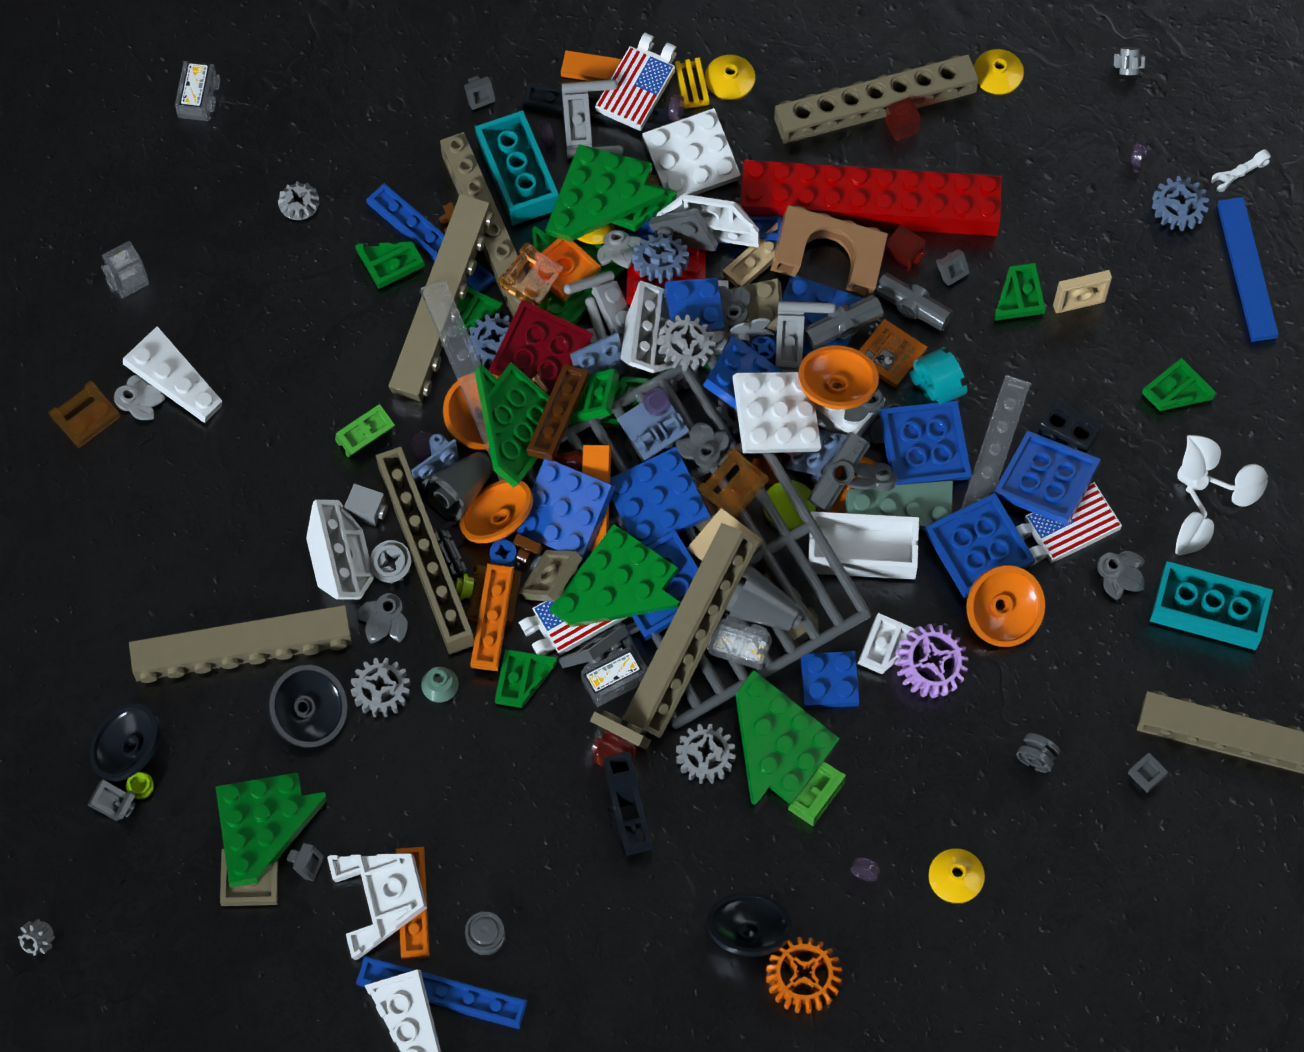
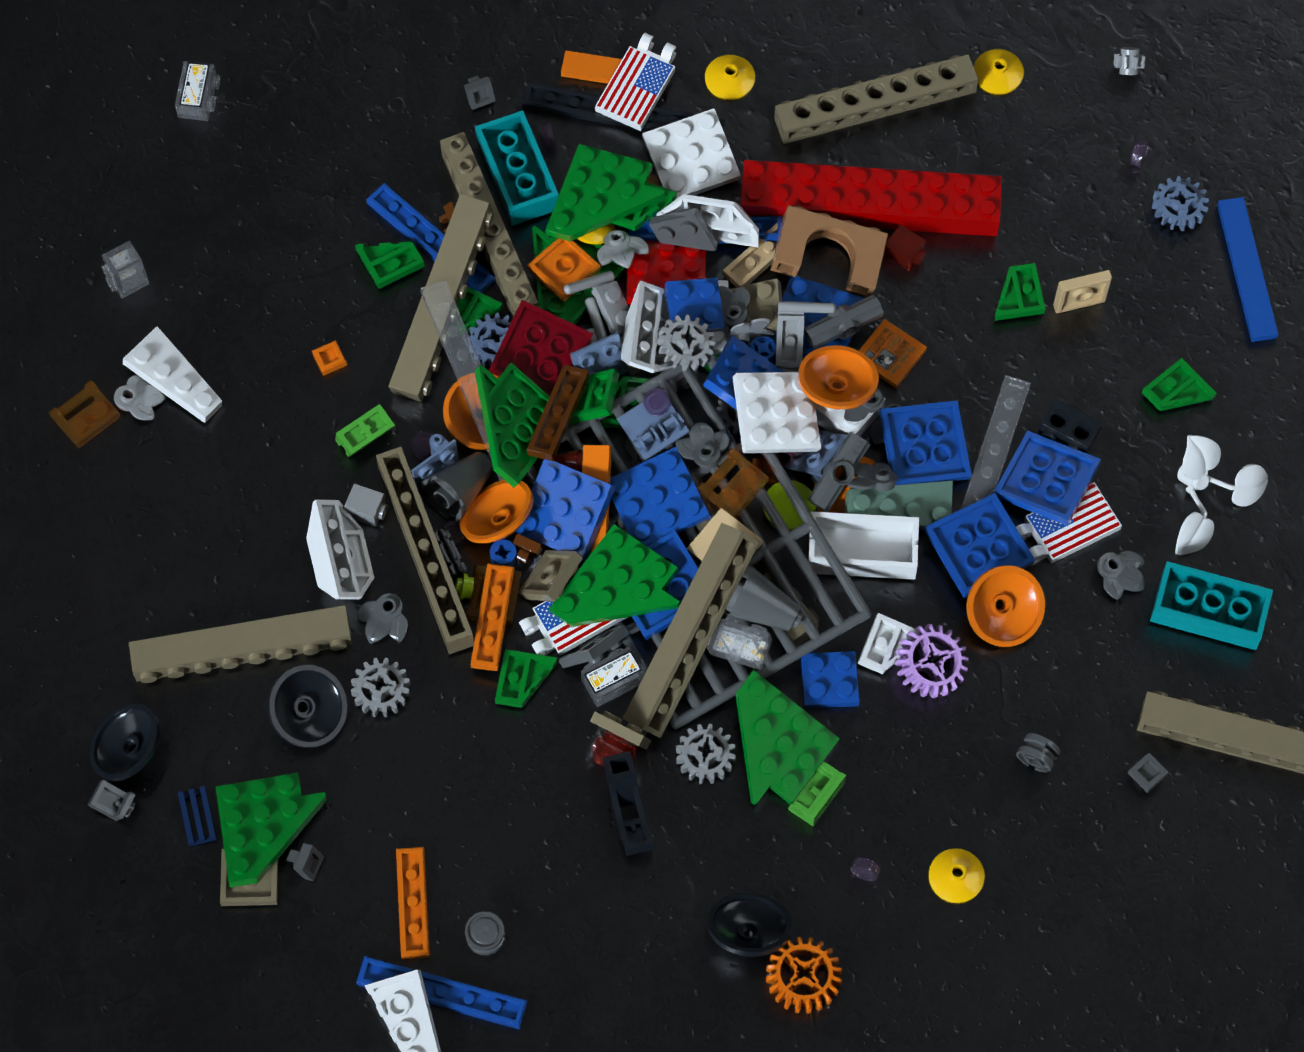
(36, 937): light grey gear -> none
(140, 784): lime plate -> none
(192, 794): none -> dark blue tile
(295, 210): light grey gear -> none
(329, 358): none -> orange tile
(379, 560): light grey gear -> none
(391, 893): white wing -> none
(440, 684): sand green cone -> none
(538, 280): clear orange plate -> none
(539, 382): reddish brown piece -> none
(578, 115): light grey plate -> none
(660, 258): sand blue gear -> none
(676, 108): clear purple tile -> none
(688, 65): yellow tile -> none
(903, 119): clear red brick -> none
(913, 301): dark grey piece -> none
(938, 377): teal brick -> none
(953, 267): dark grey tile -> none
(1260, 160): white piece -> none

